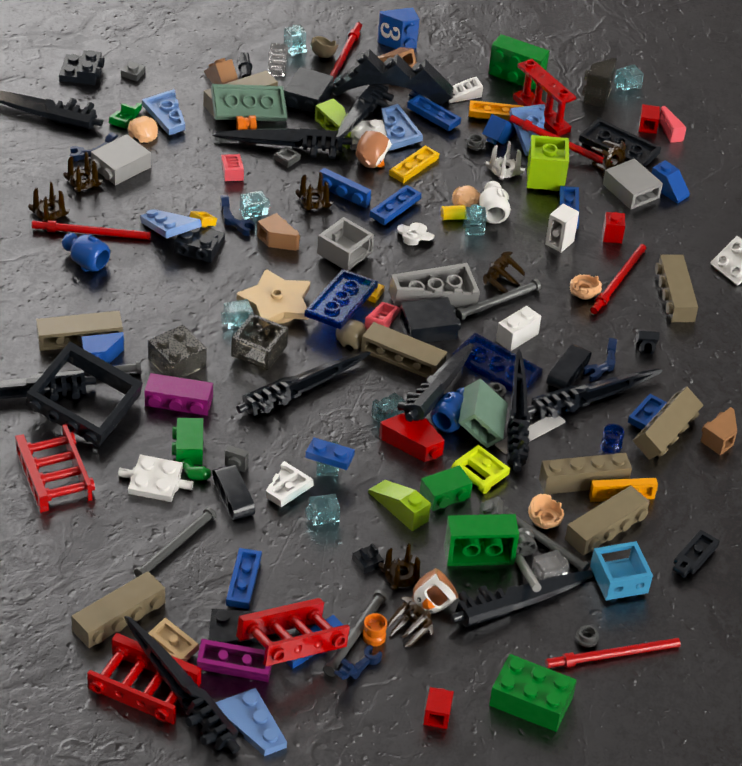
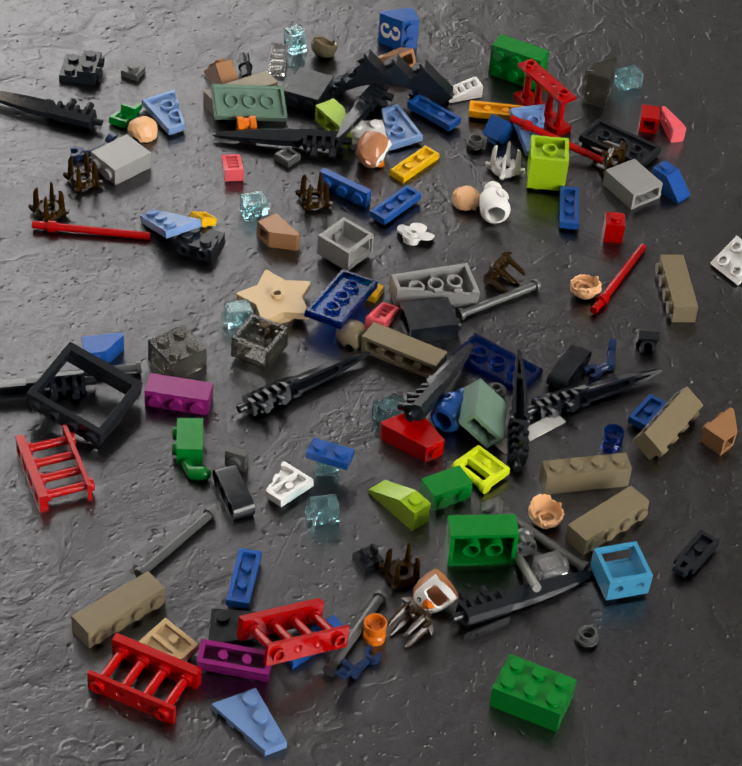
(59, 331): dark tan brick -> none
(87, 251): blue piece -> none
(155, 478): white plate -> none
(198, 702): black piece -> none
(242, 225): dark blue piece -> none
(352, 37): red bar -> none
(438, 707): red brick -> none
(453, 212): yellow piece -> none
(475, 216): clear light blue brick -> none
(518, 328): white brick -> none
(562, 228): white brick -> none
(571, 659): red bar -> none
(605, 489): light orange plate -> none

